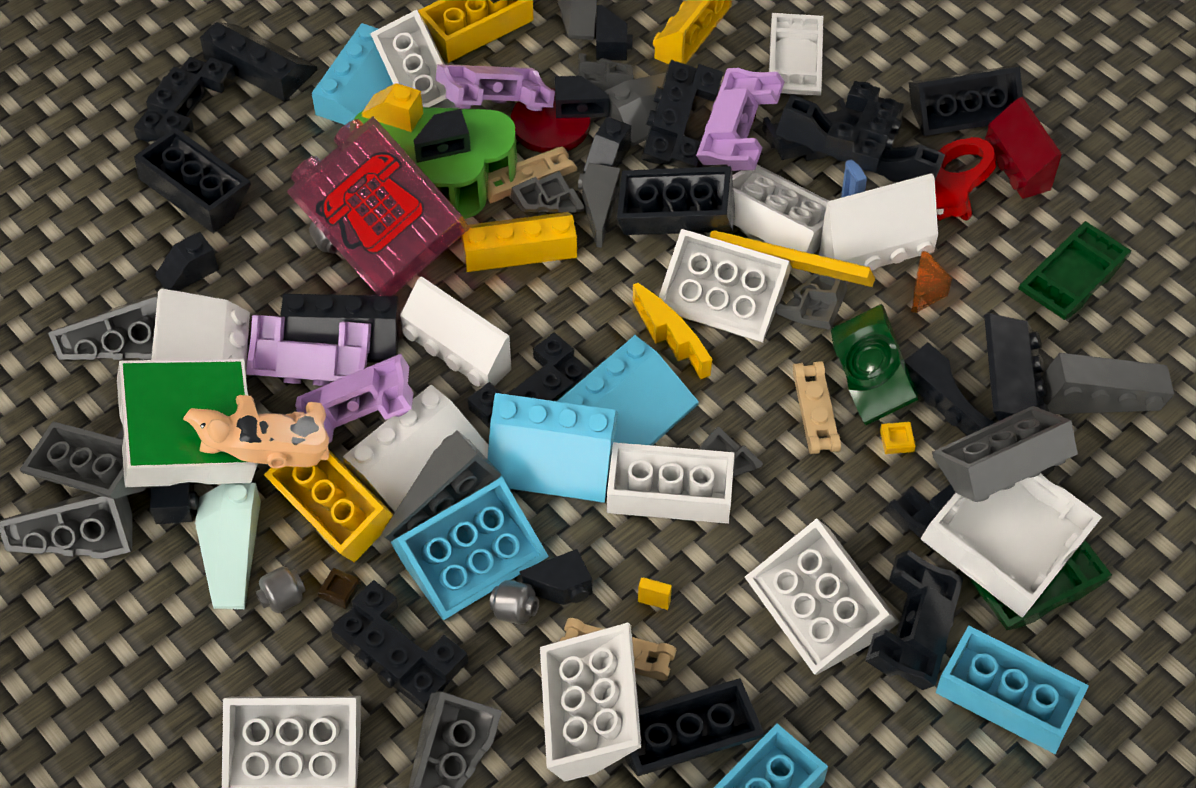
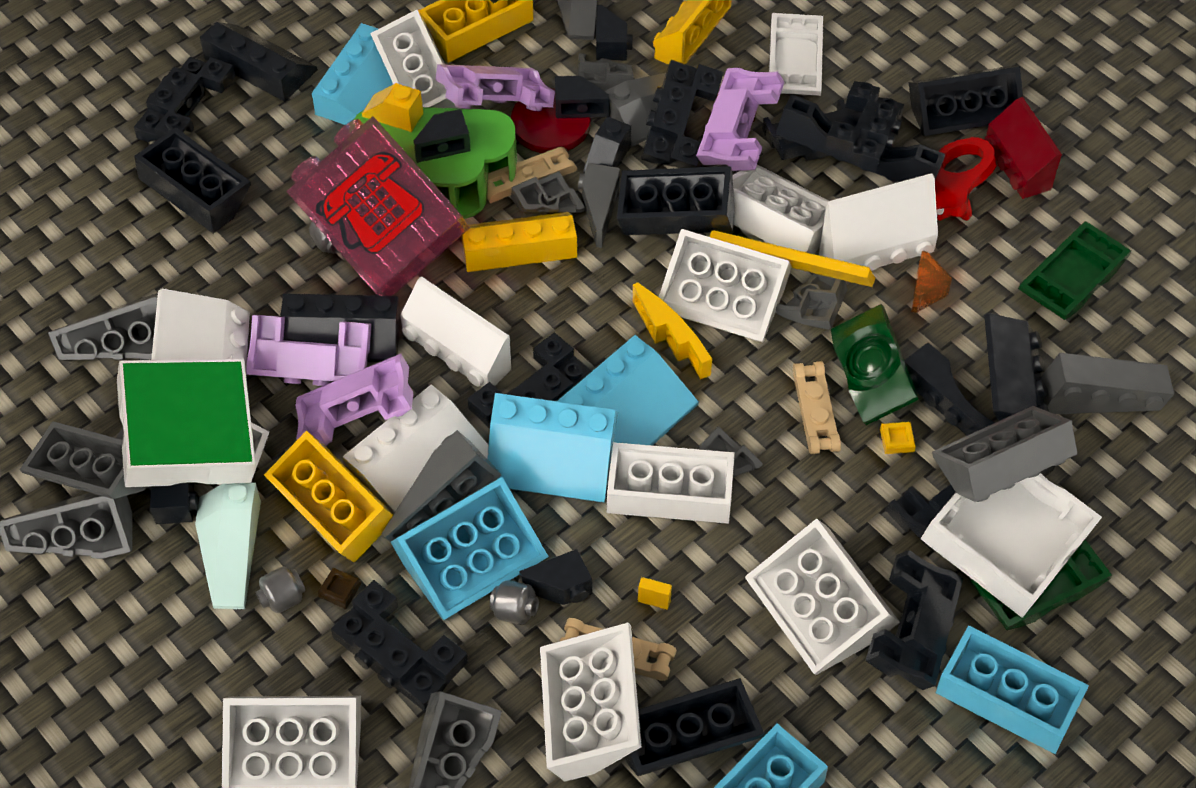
(187, 263): black slope -> none
(264, 438): light nougat animal -> none
(854, 179): medium blue tile -> none

